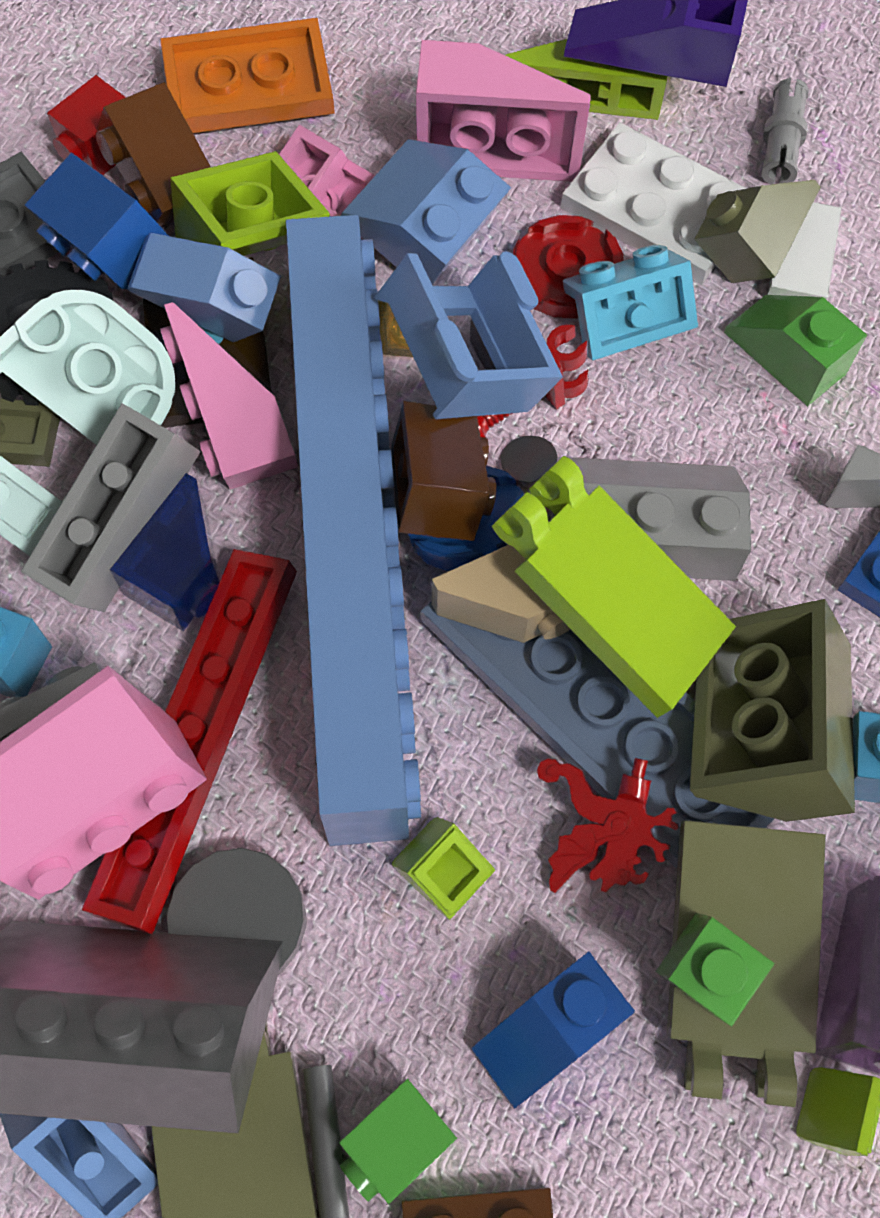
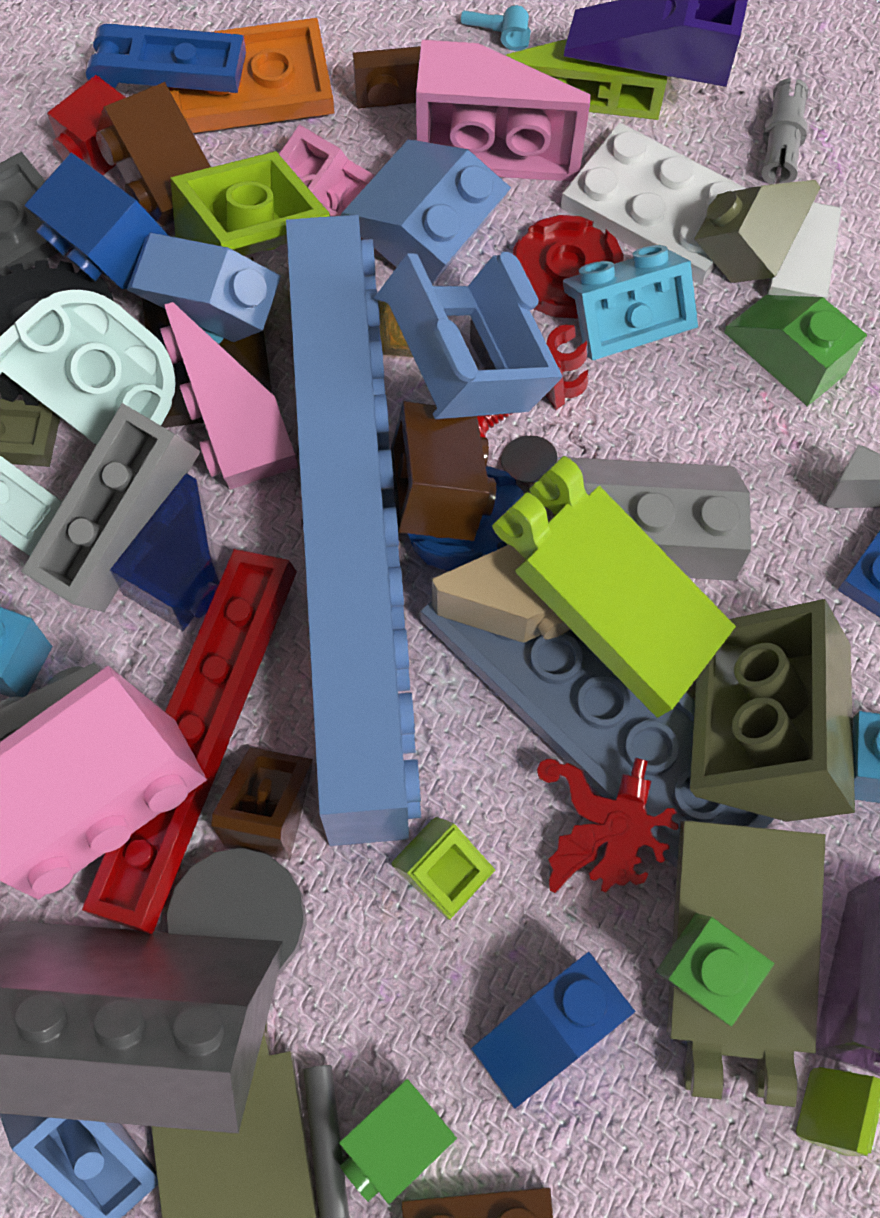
(169, 56): none -> blue plate
(263, 803): none -> reddish brown slope
(386, 76): none -> reddish brown plate
(513, 25): none -> medium azure hand

